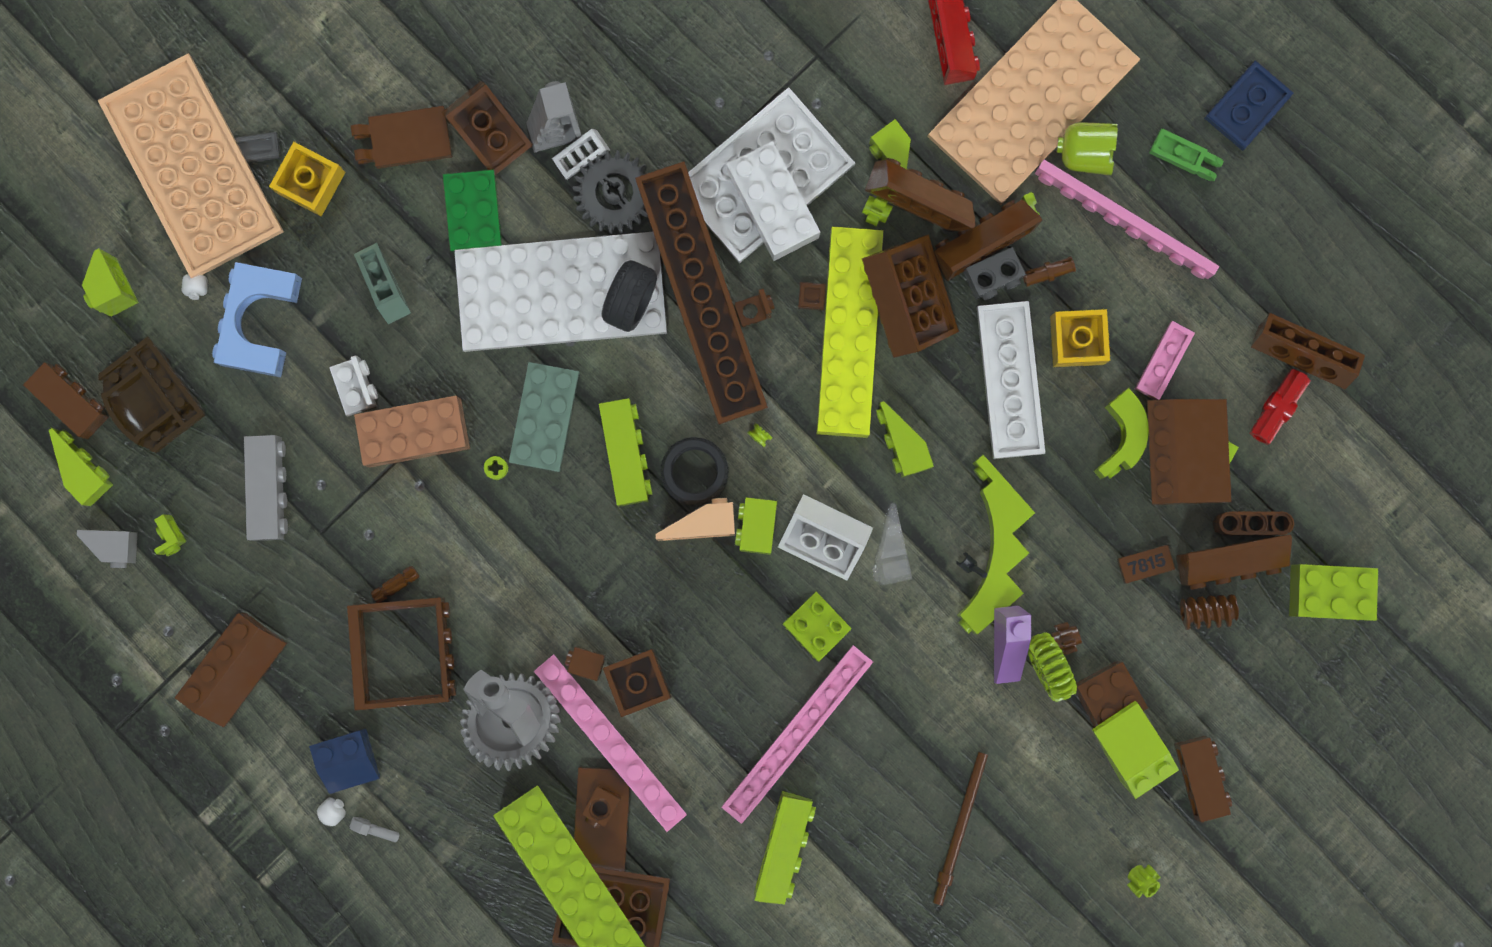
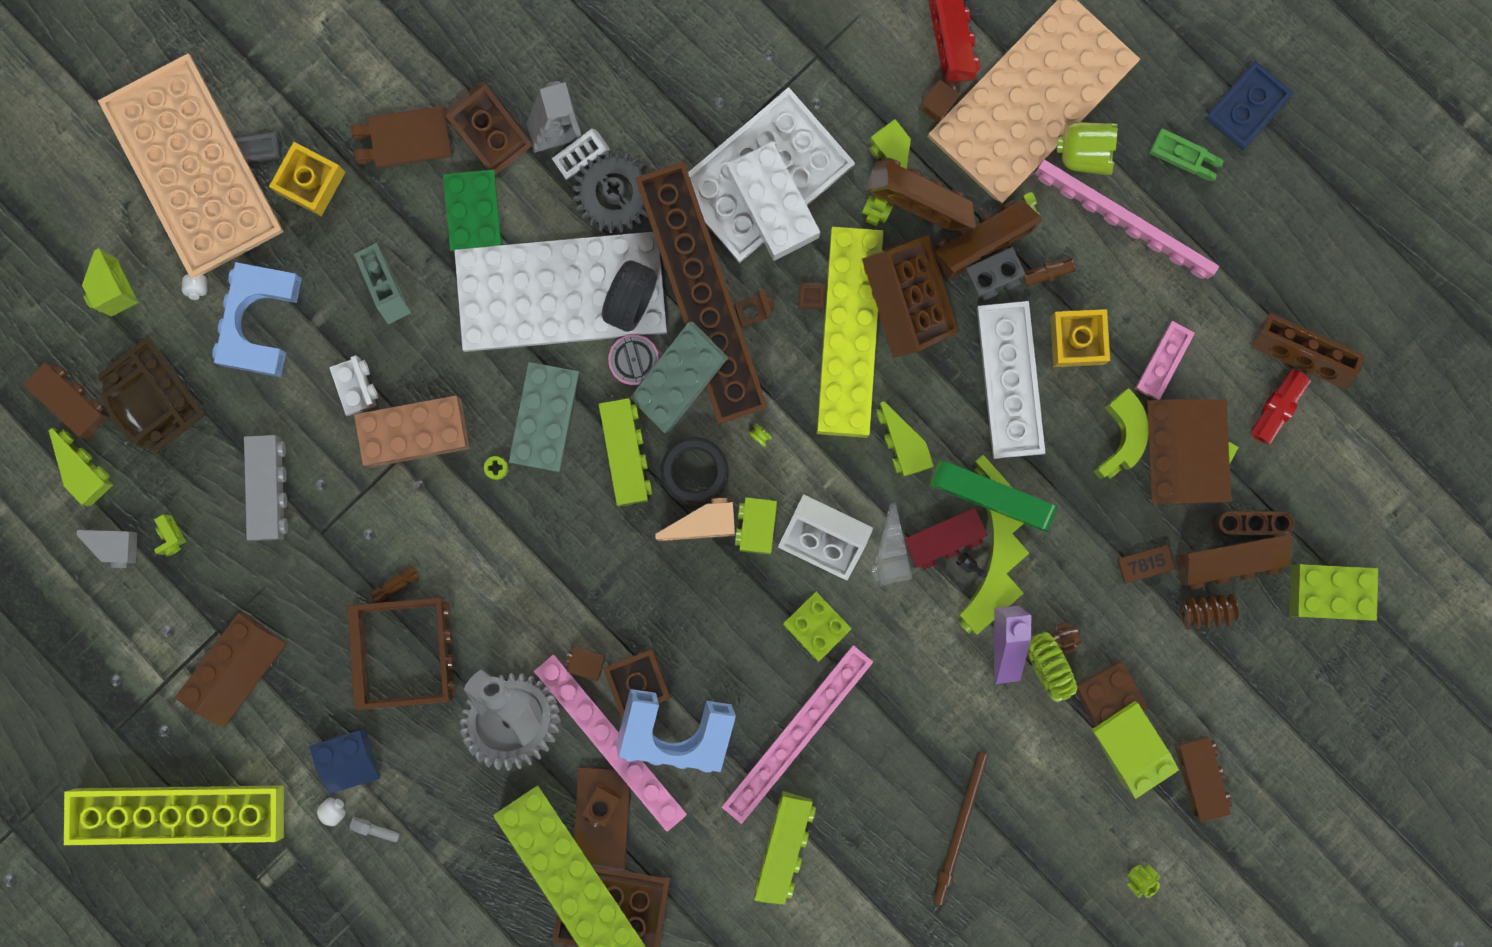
(173, 815): none -> neon yellow brick
(632, 359): none -> tile
(679, 377): none -> sand green plate
(701, 751): none -> light blue arch
(939, 101): none -> reddish brown brick
(945, 539): none -> dark red brick
(993, 495): none -> green beam

